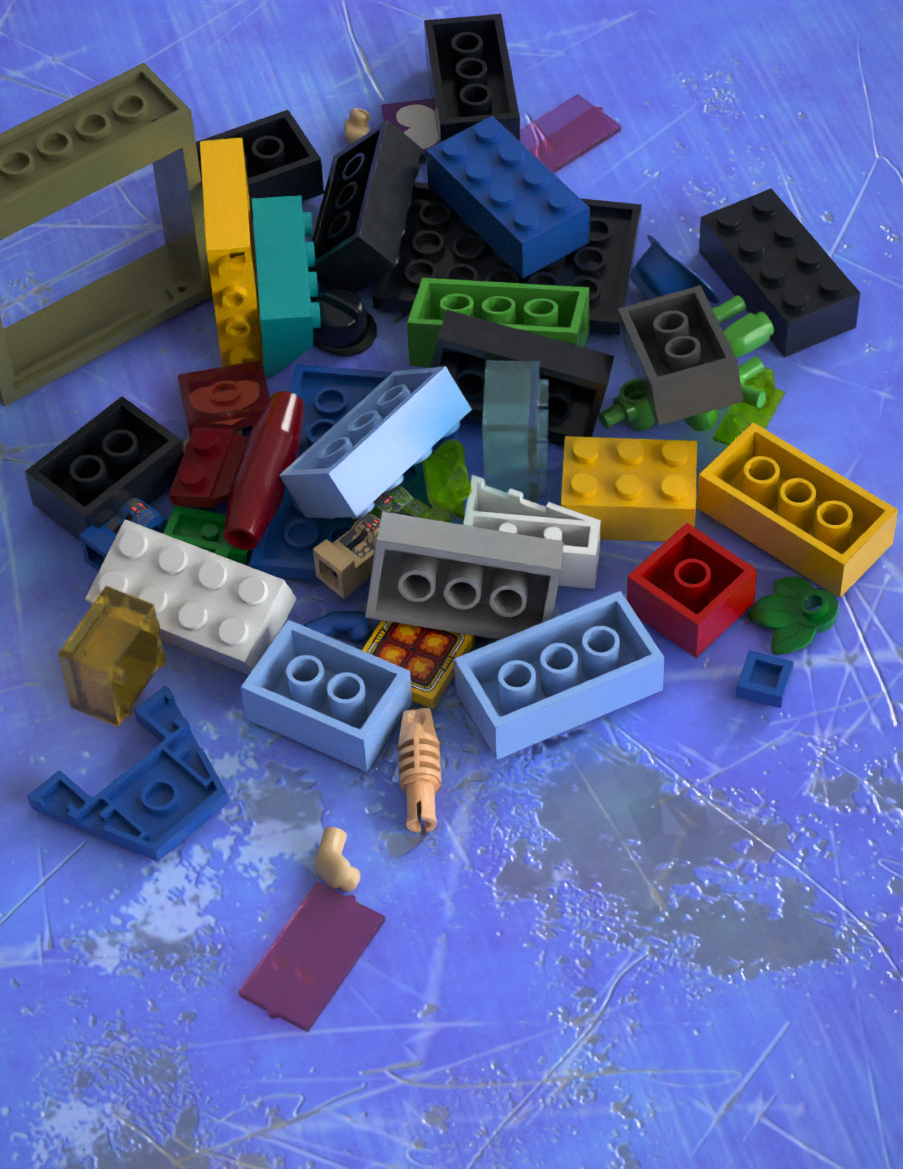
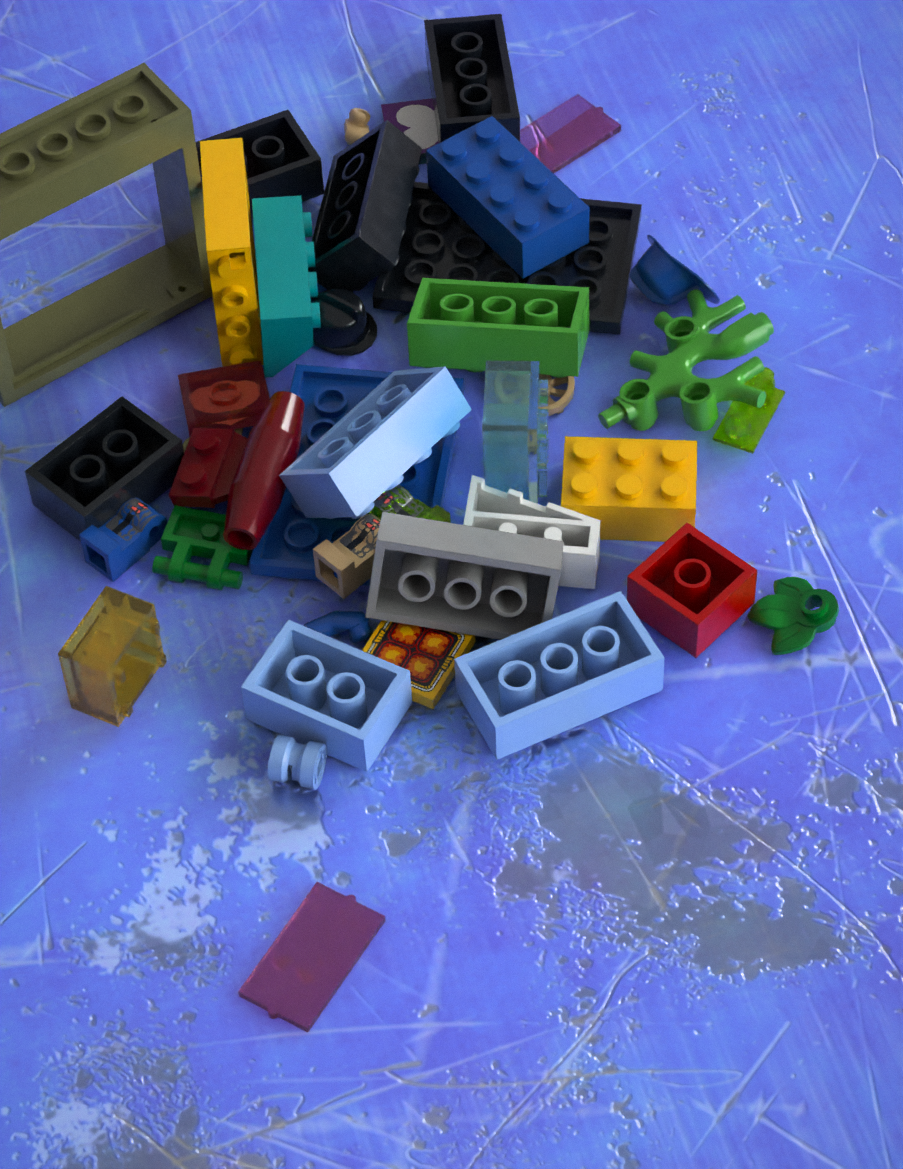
(151, 802): blue wing -> none
(198, 596): white brick -> none
(297, 761): none -> light blue wheel
(331, 863): tan arm -> none
(419, 767): light nougat hinge -> none
(447, 478): clear neon green hinge -> none
(574, 373): black slope -> none
(680, 355): dark grey brick -> none
(764, 679): blue plate -> none
(779, 271): black brick -> none
(796, 509): yellow brick -> none

